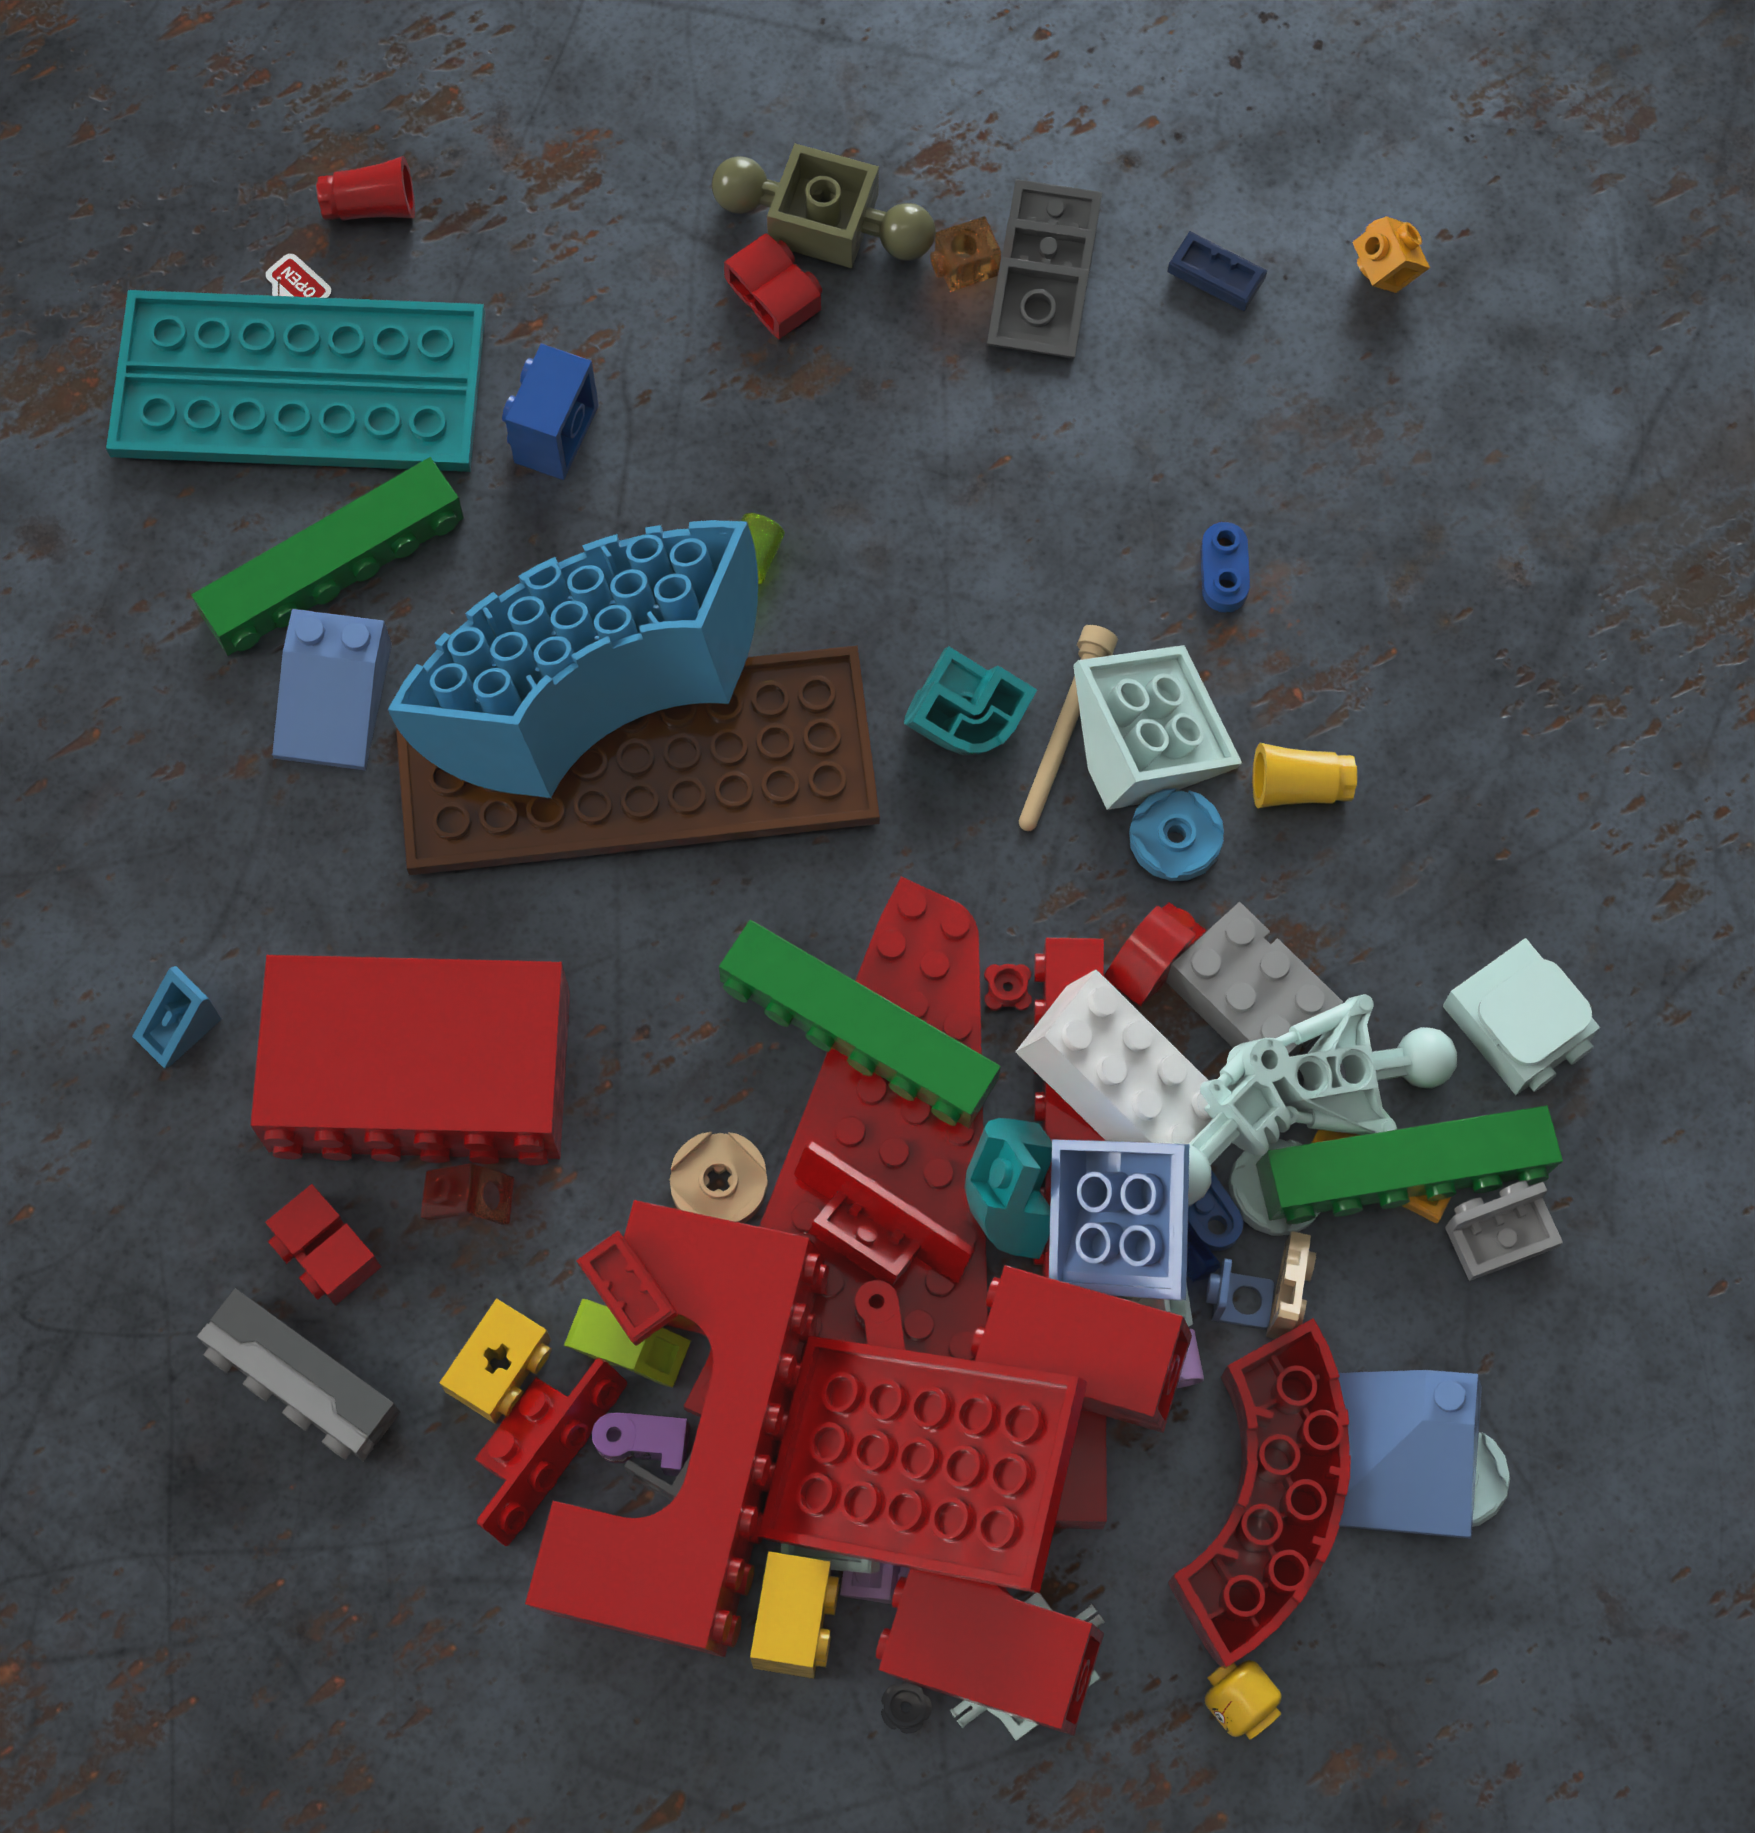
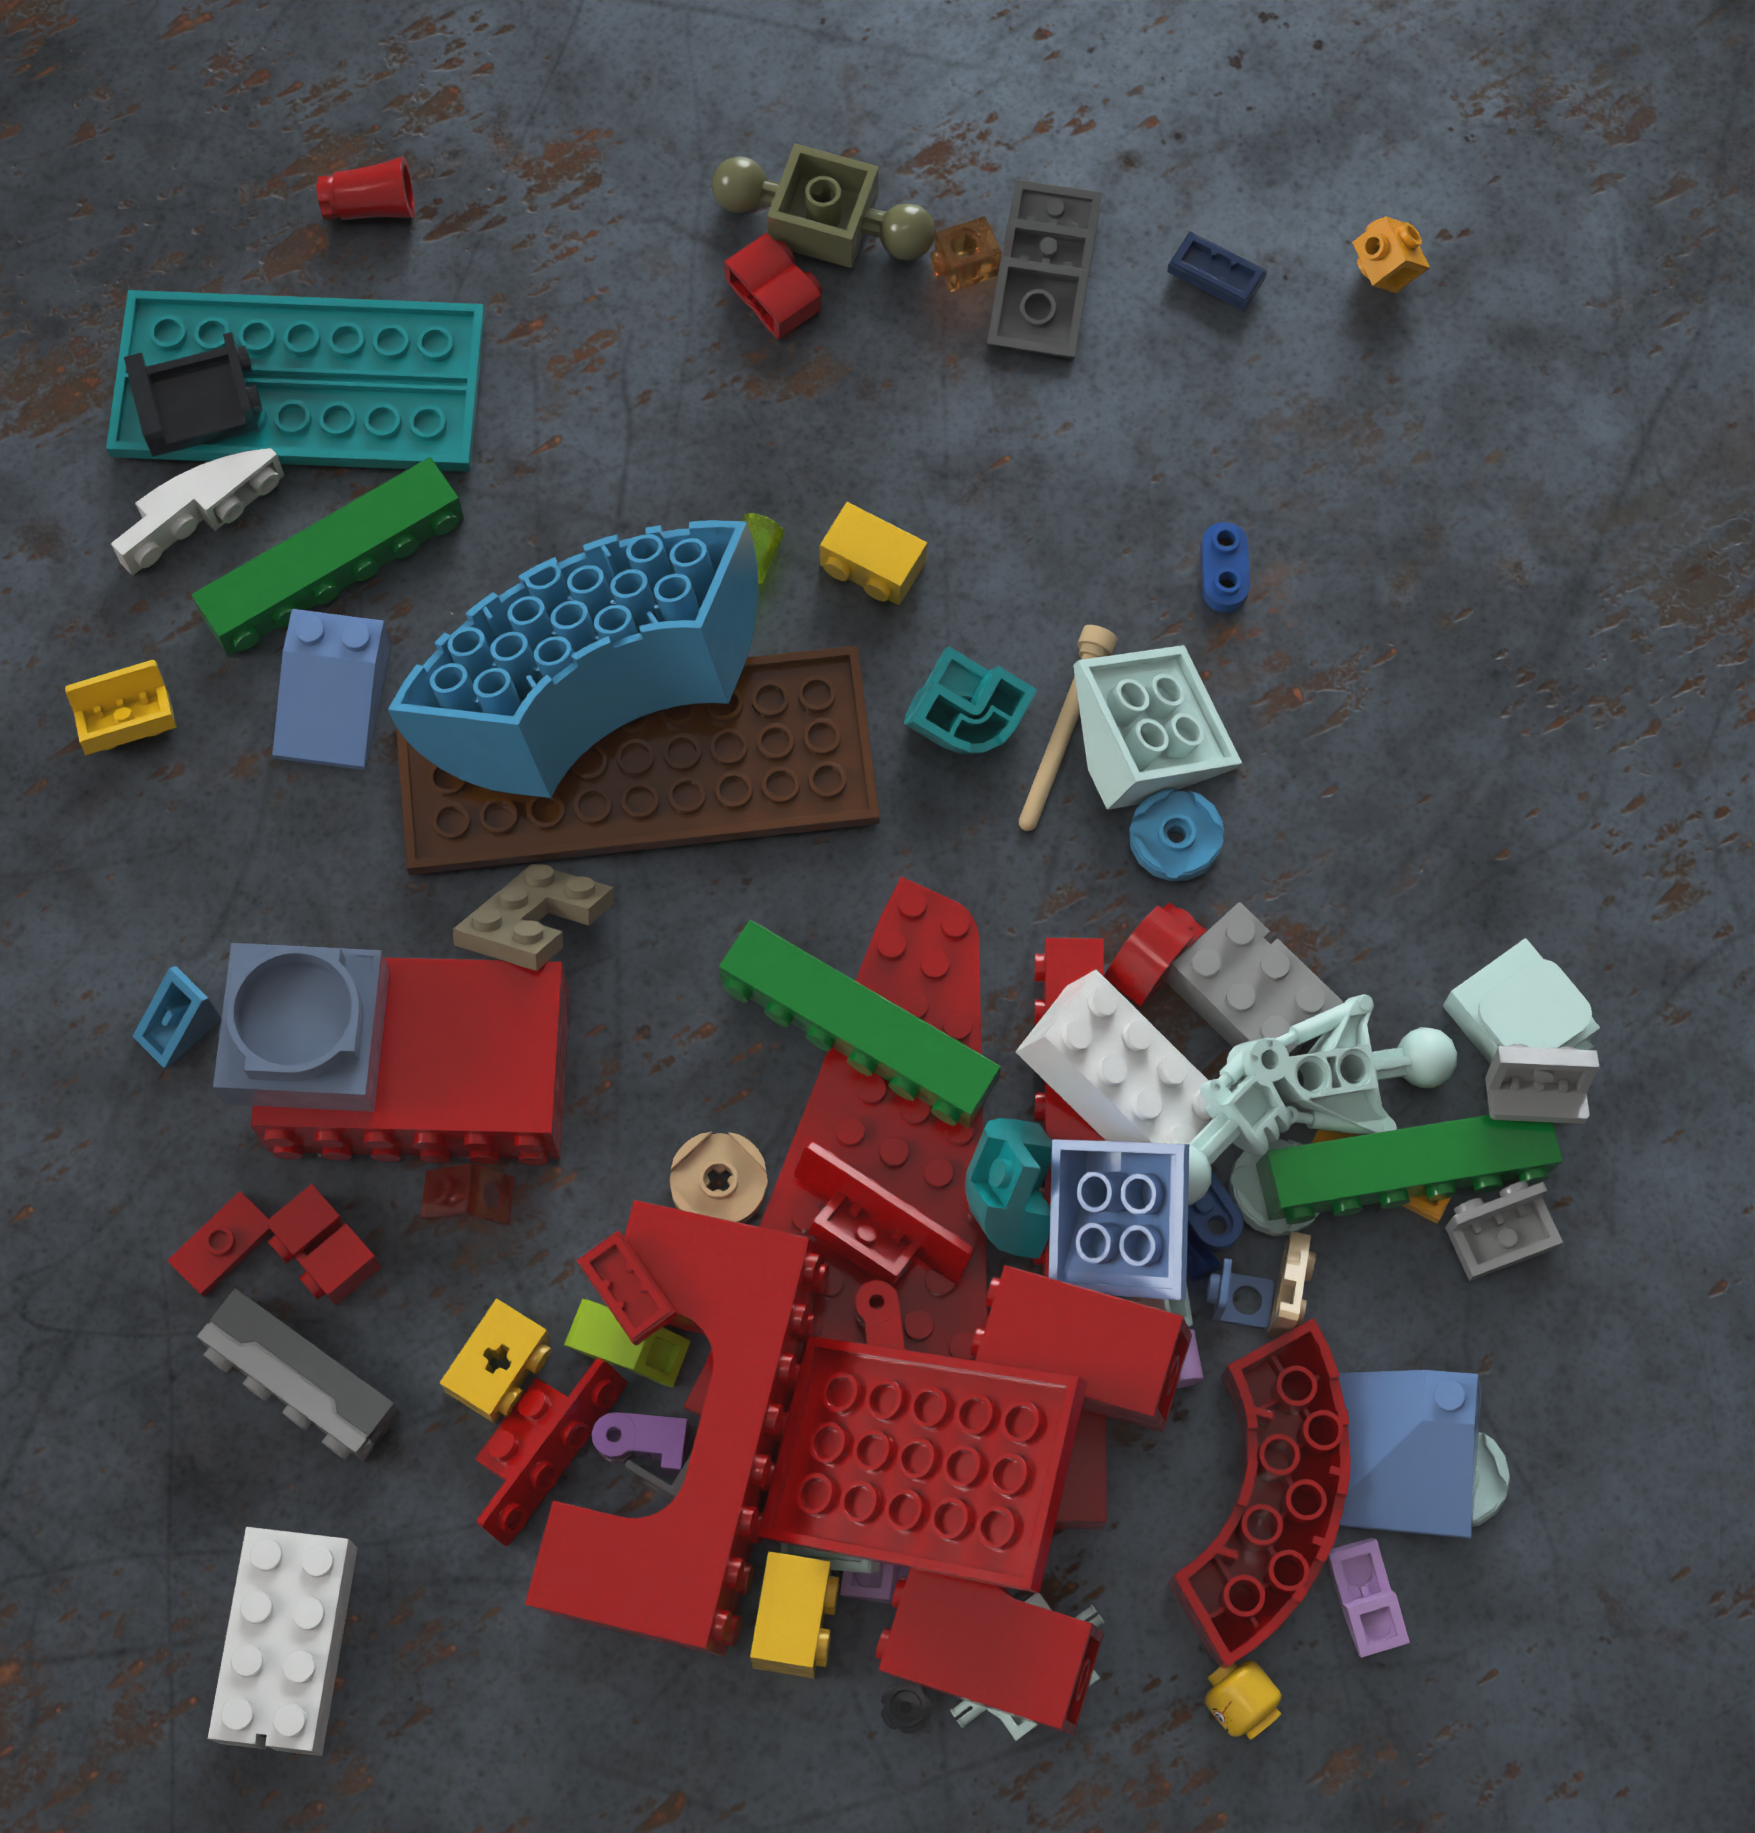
(120, 707): none -> yellow bracket
(194, 397): none -> black panel
(207, 493): none -> white slope
(221, 1244): none -> red plate
(283, 1641): none -> white piece
(294, 278): sticker -> none
(301, 1027): none -> sand blue container
(509, 924): none -> dark tan plate
(551, 411): blue brick -> none
(872, 554): none -> yellow brick
(1004, 974): red plate -> none
(1301, 776): yellow plant -> none
(1366, 1597): none -> lavender slope
(1540, 1083): none -> light grey bracket

